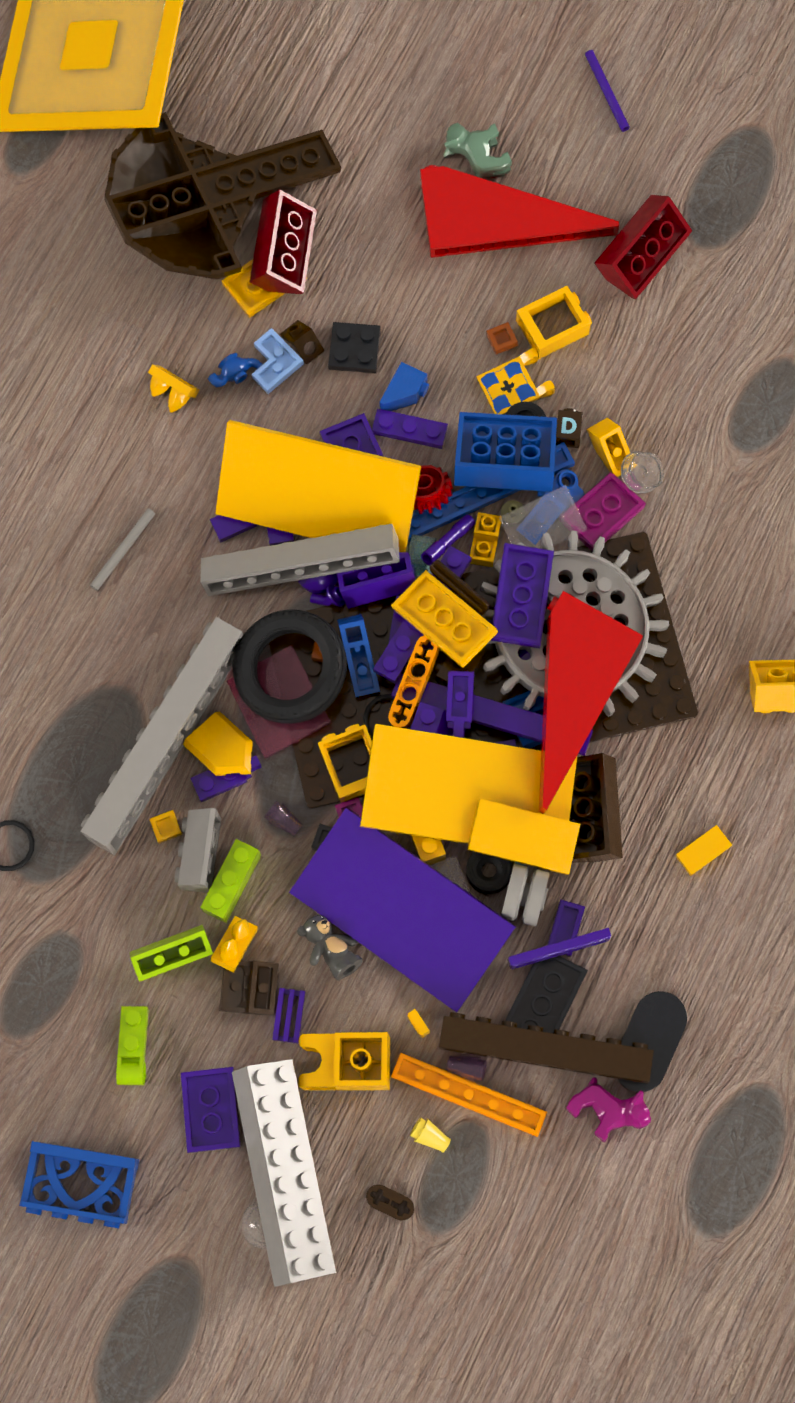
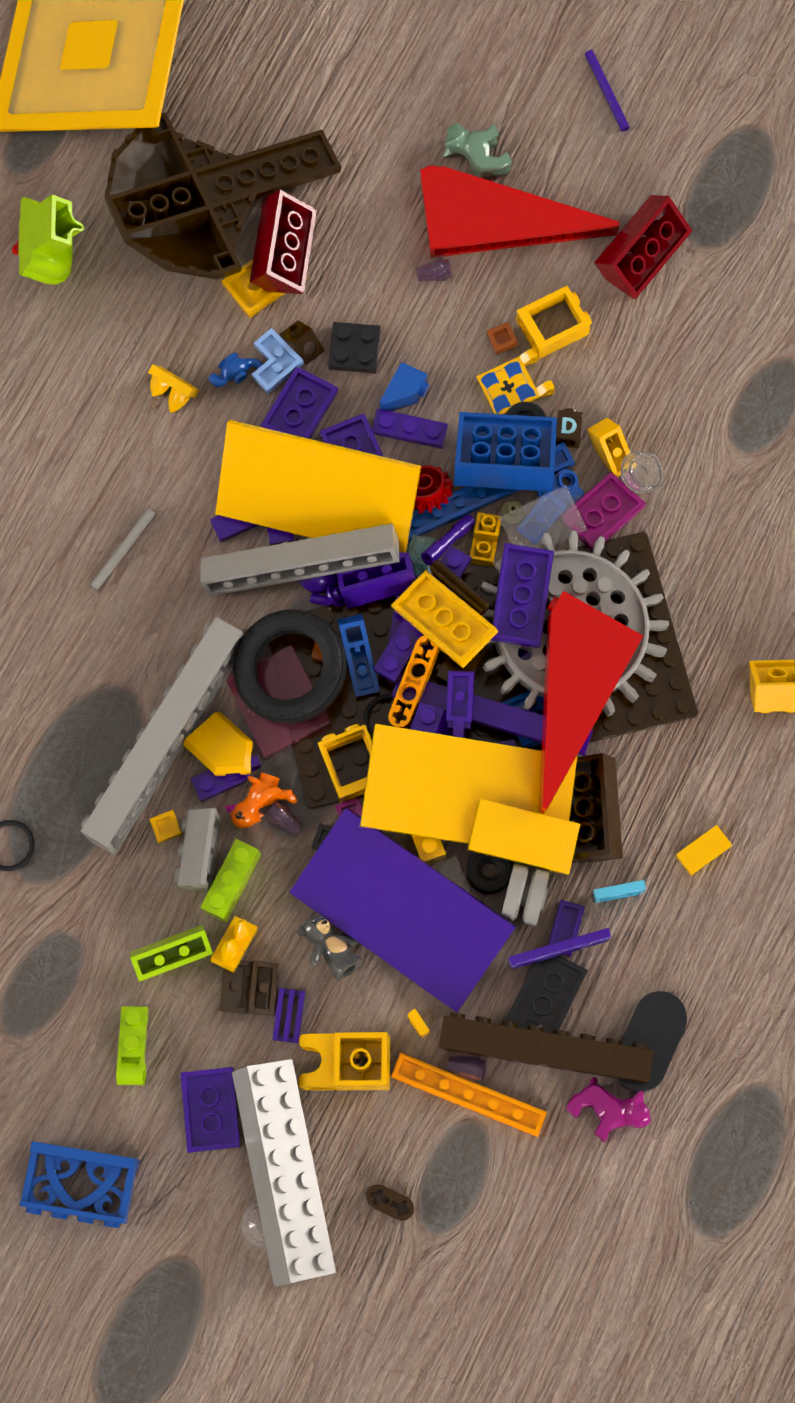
(46, 239): none -> lime piece
(261, 794): none -> orange animal
(300, 404): none -> dark purple plate
(429, 1135): light yellow cone -> none
(435, 271): none -> clear purple cone
(618, 891): none -> medium azure tile

